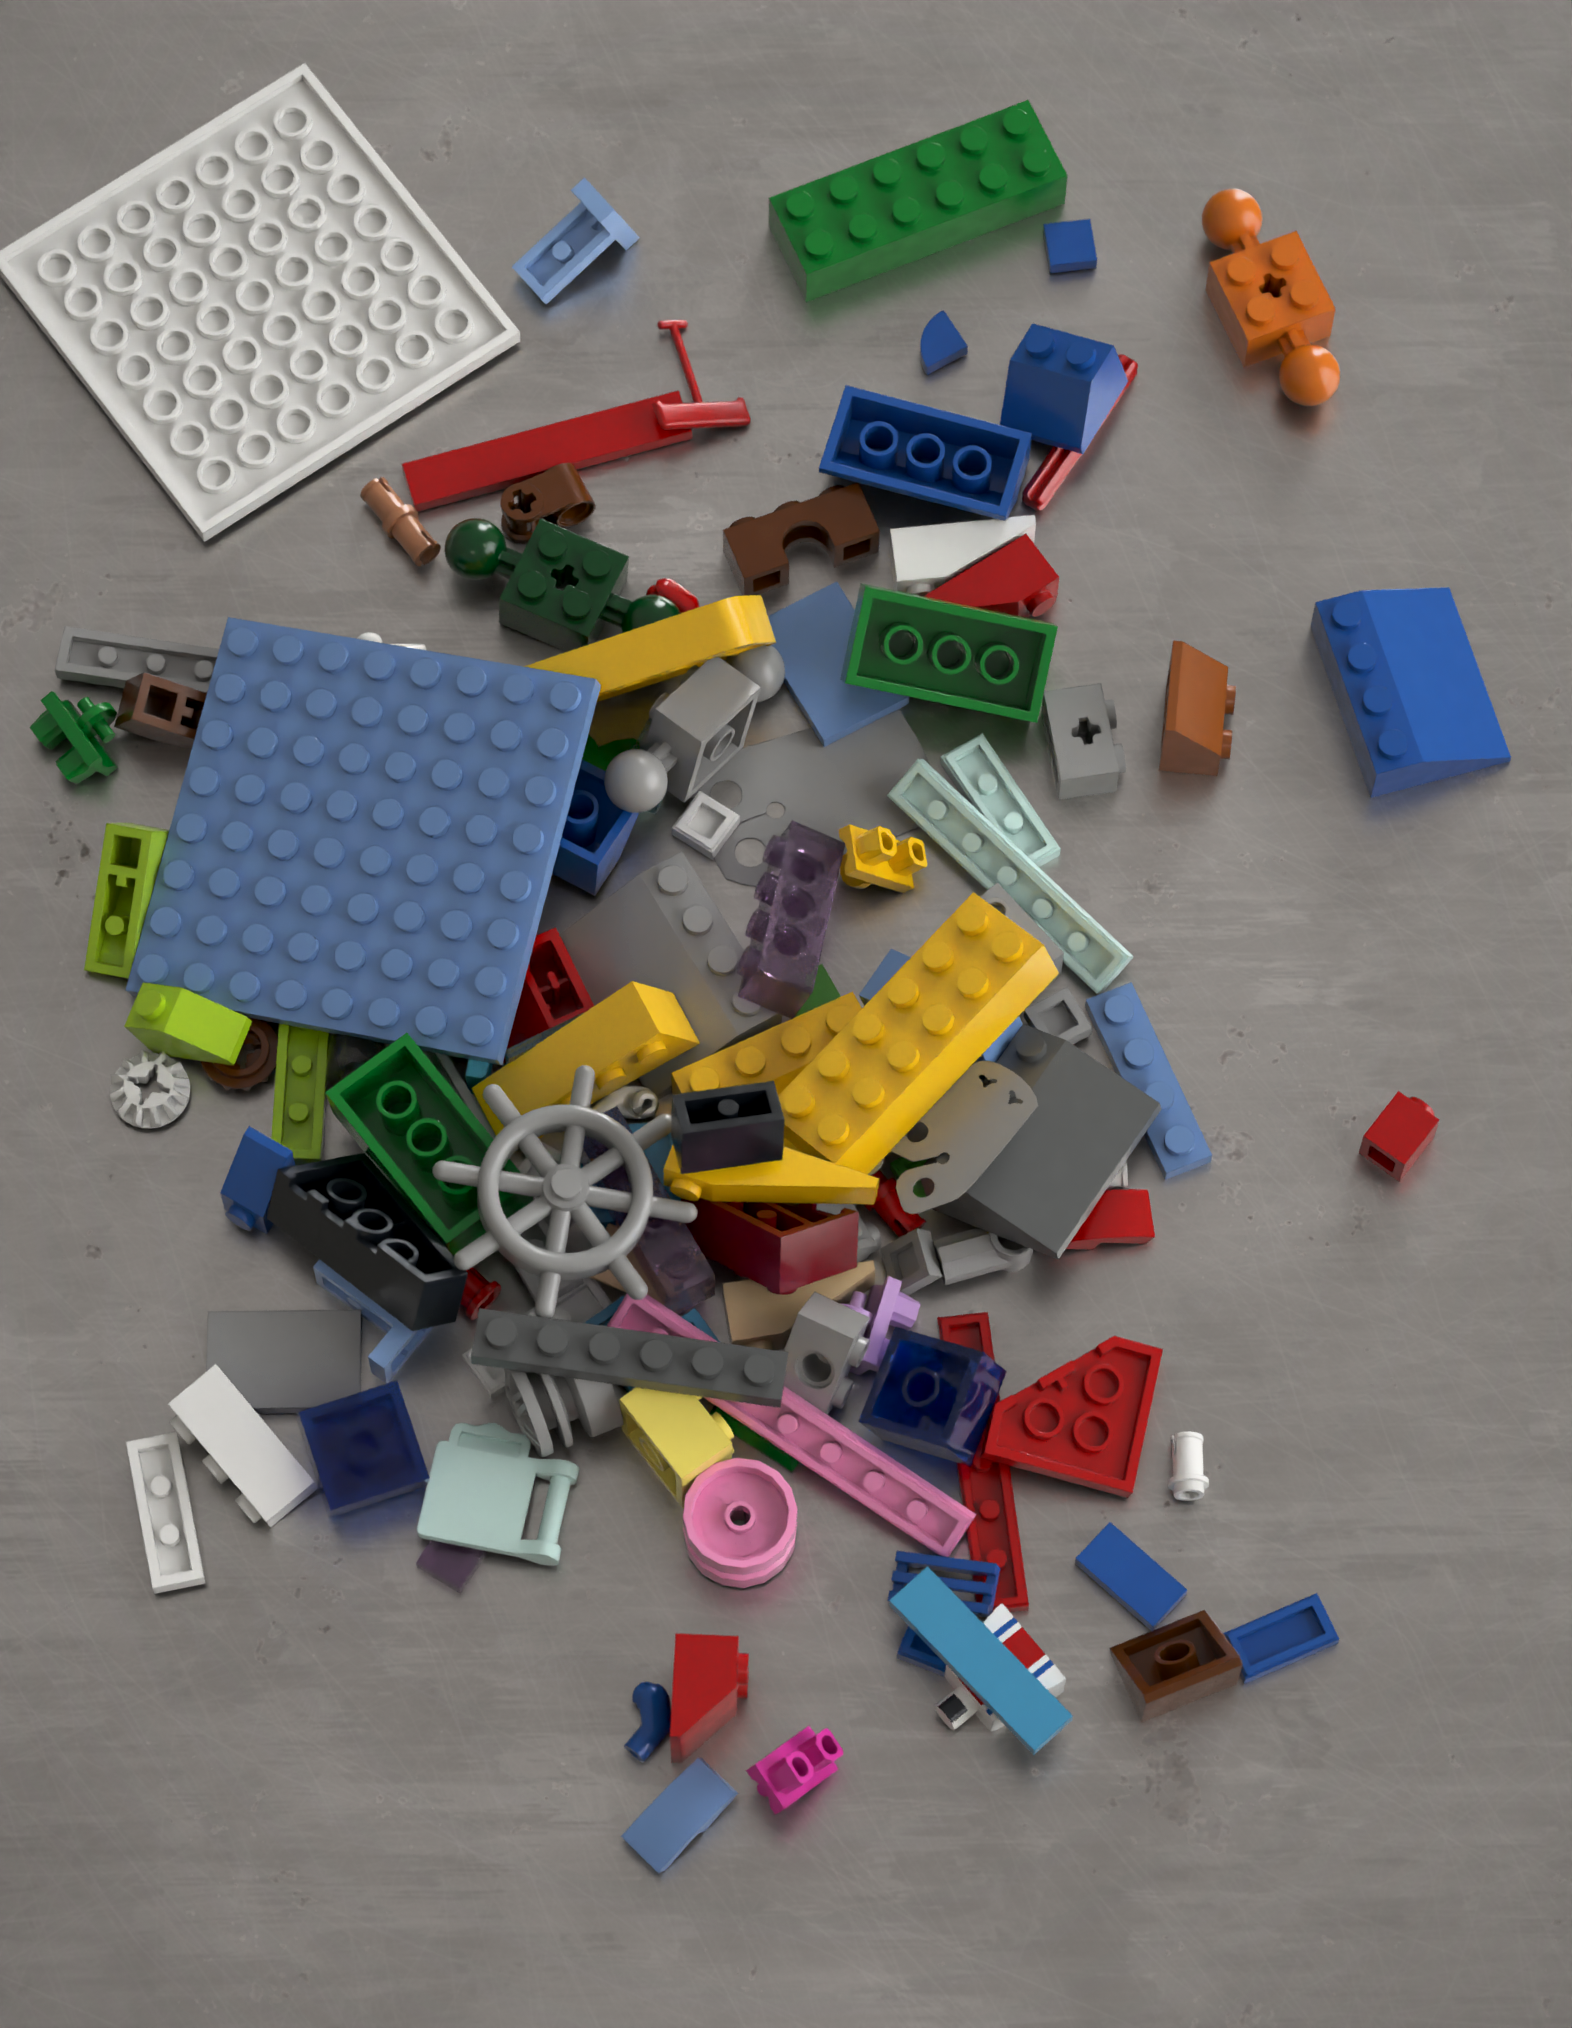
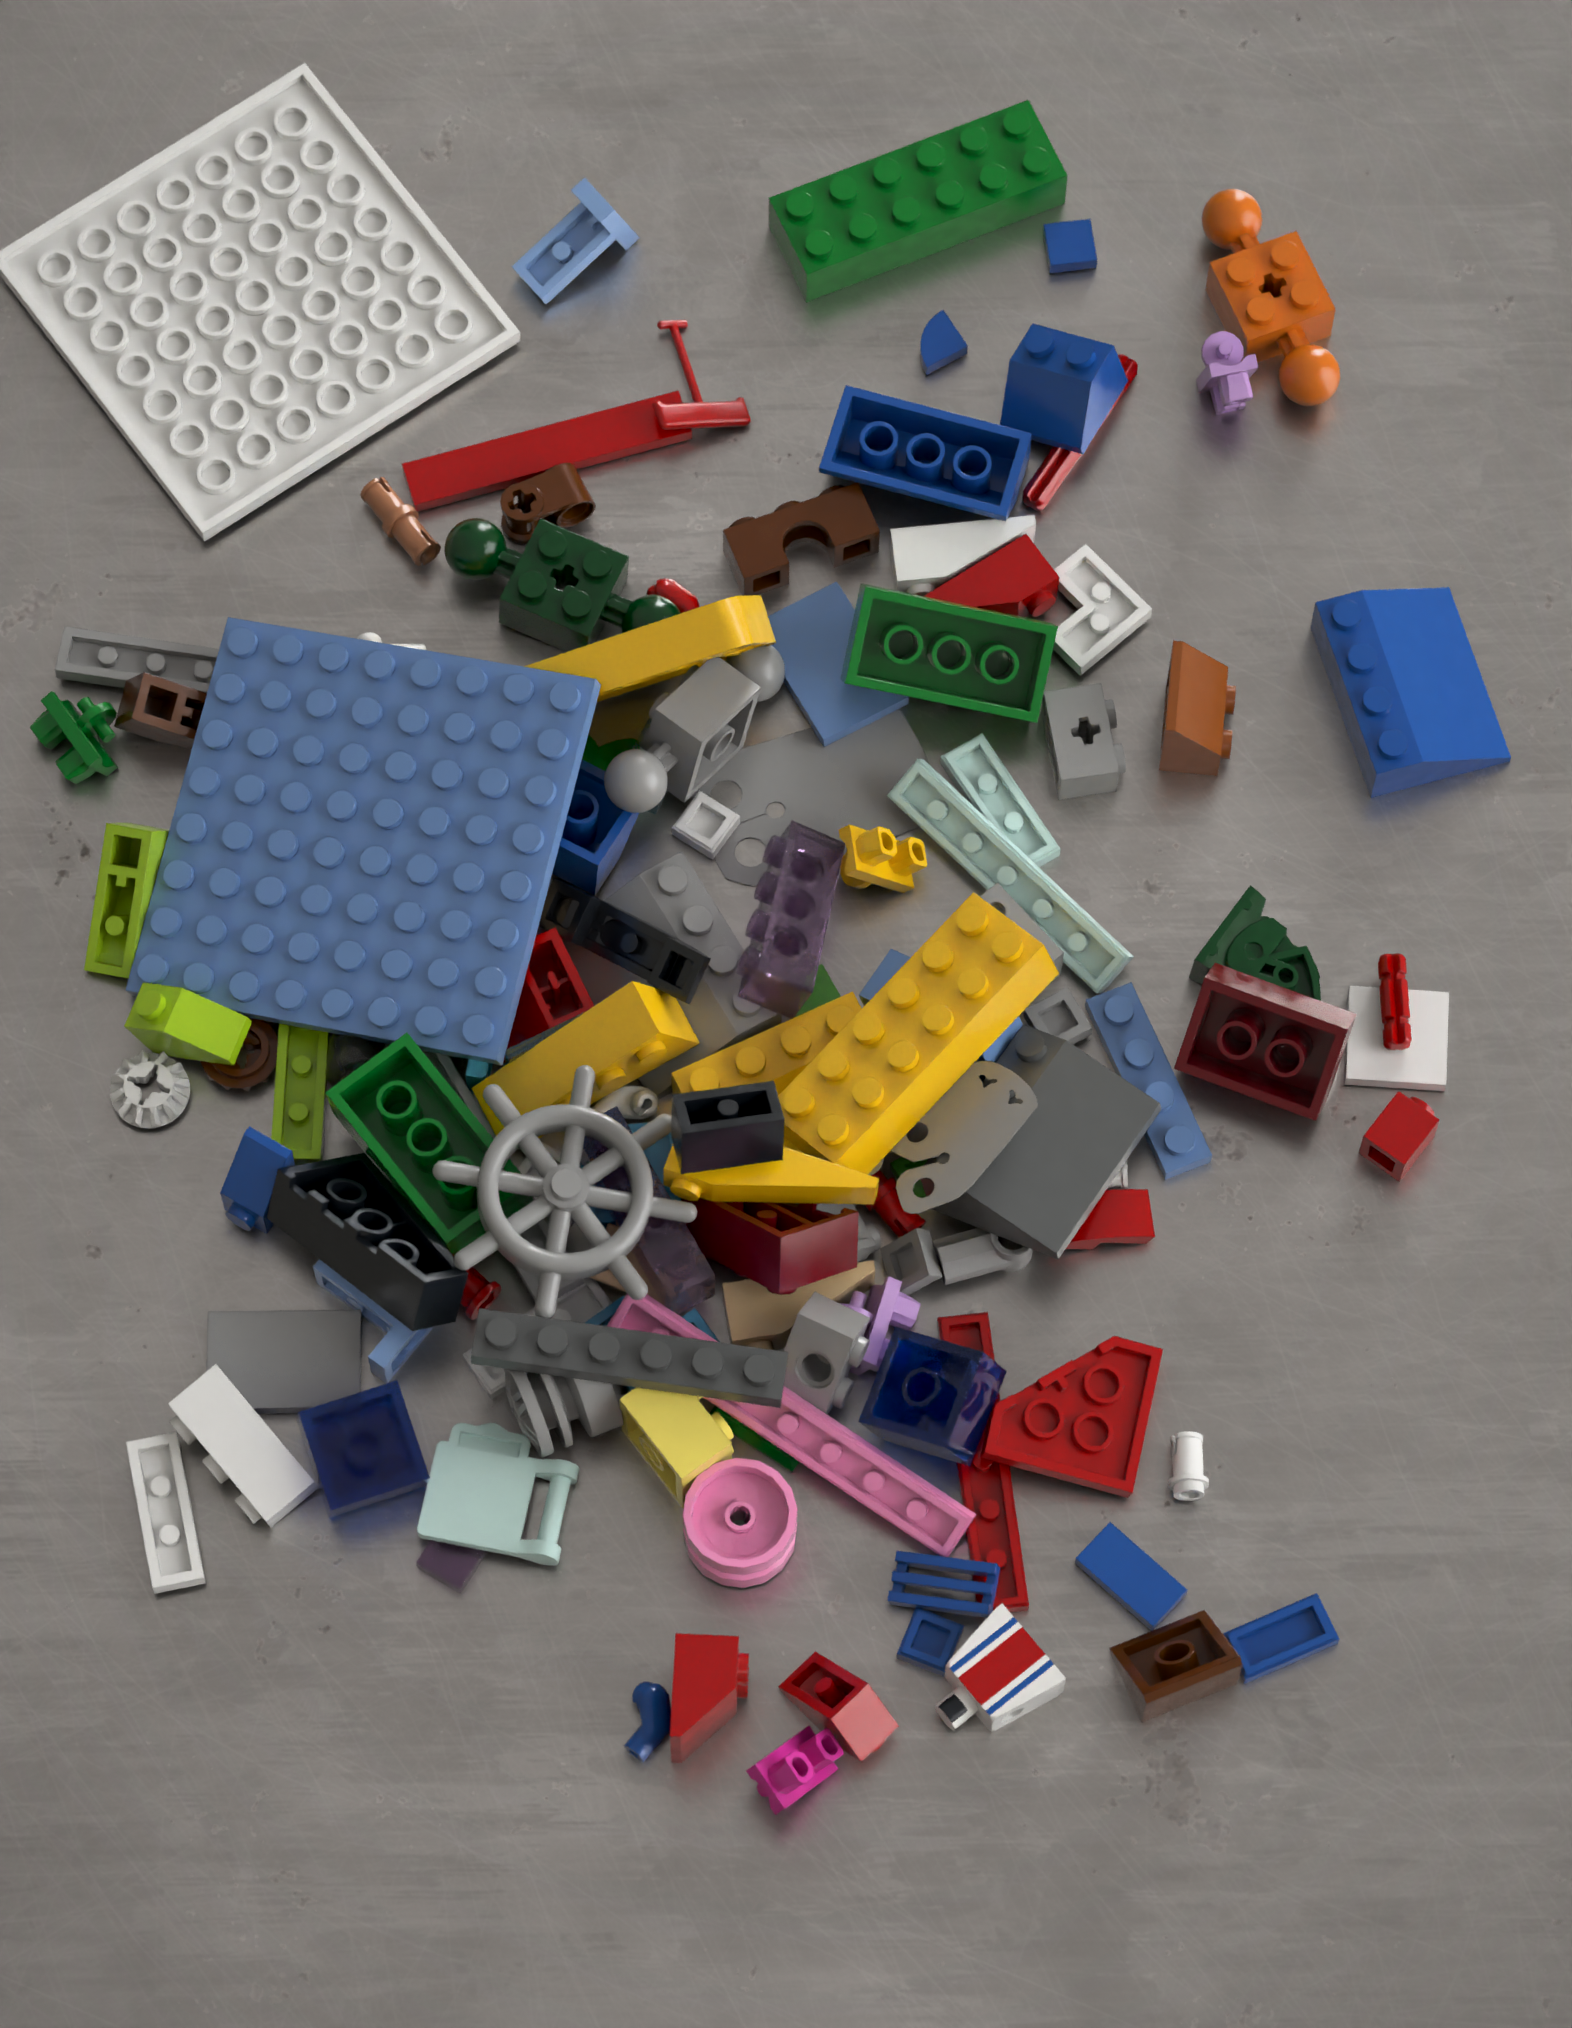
(624, 940): none -> black slope
(679, 1814): medium blue slope -> none
(840, 1703): none -> red slope
(980, 1660): dark azure tile -> none
(1105, 611): none -> white plate
(1226, 372): none -> lavender hips
(1259, 949): none -> dark green piece
(1265, 1041): none -> dark red brick
(1394, 1001): none -> red axle
(1417, 1067): none -> white tile

